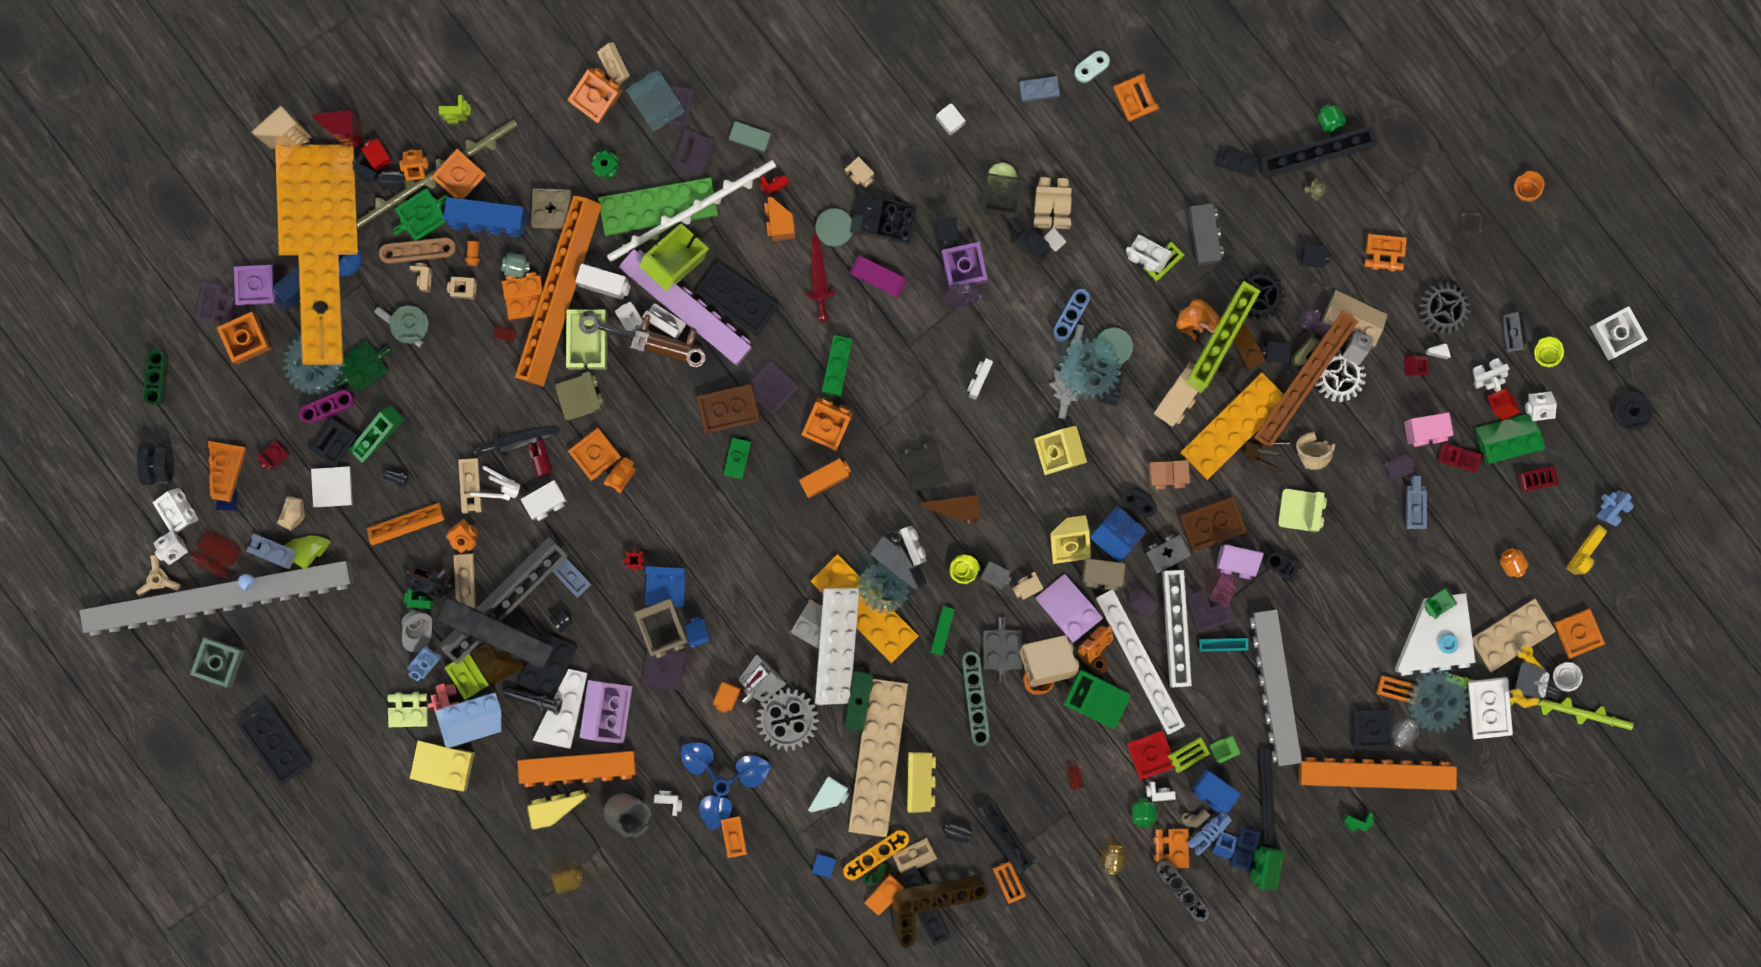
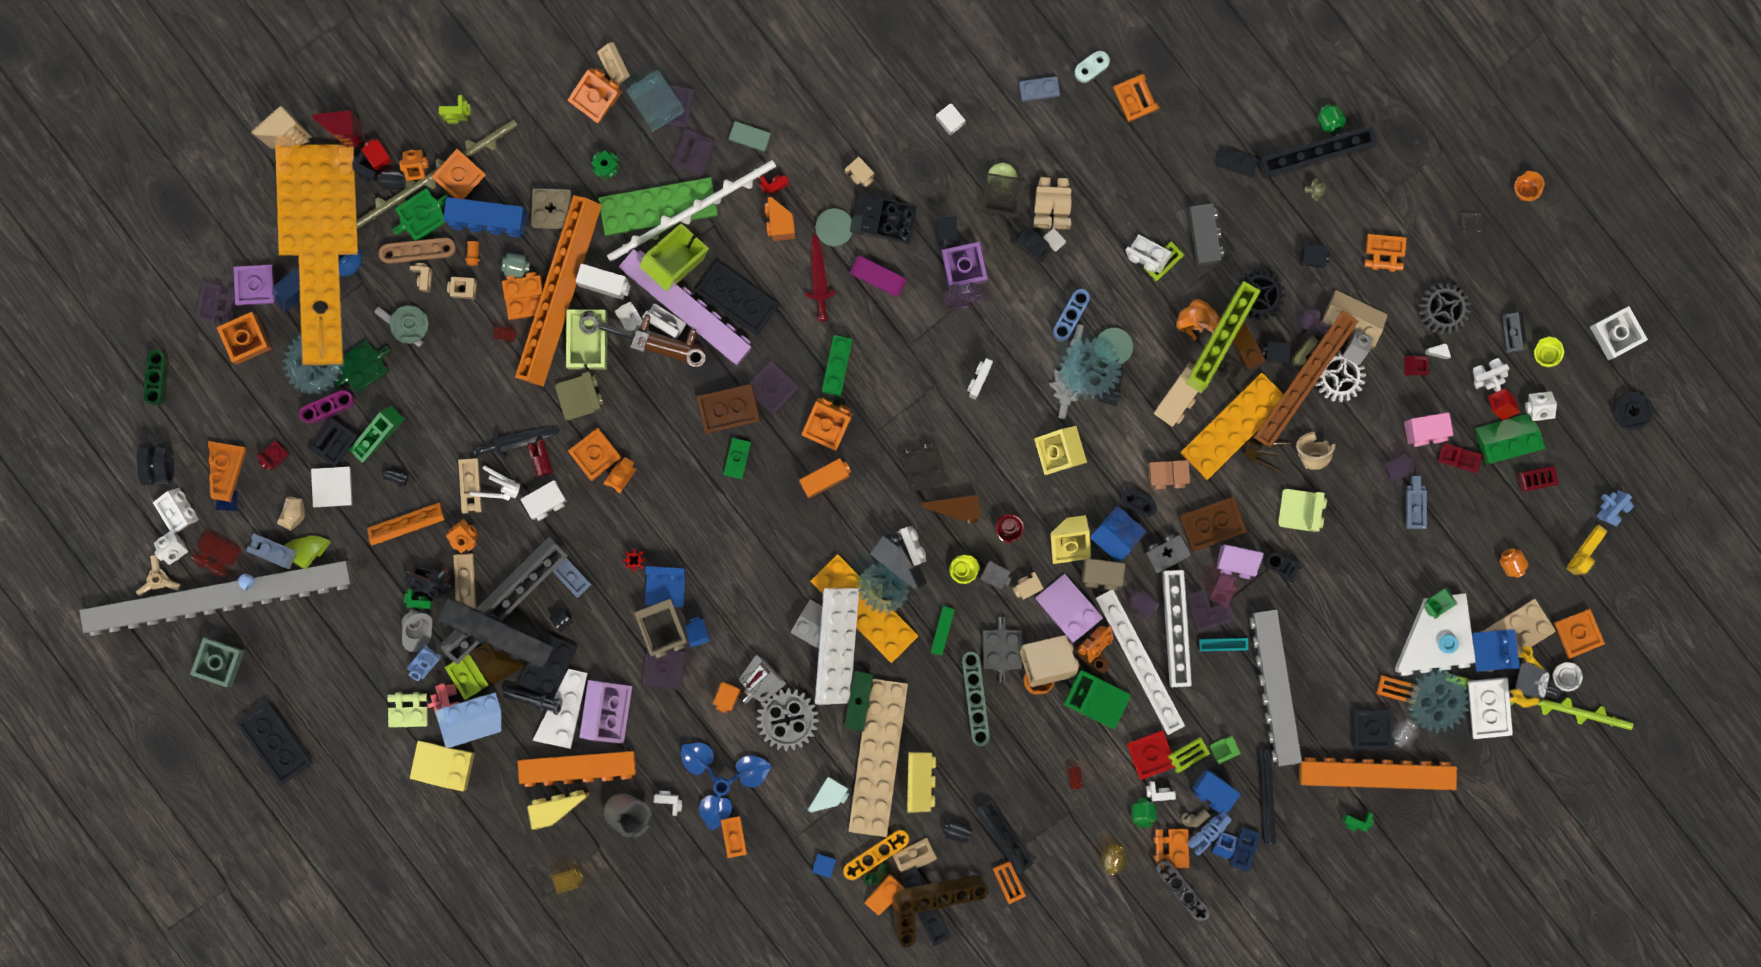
(1009, 527): none -> dark red hair
(1267, 868): green slope -> none
(1495, 650): none -> blue bracket

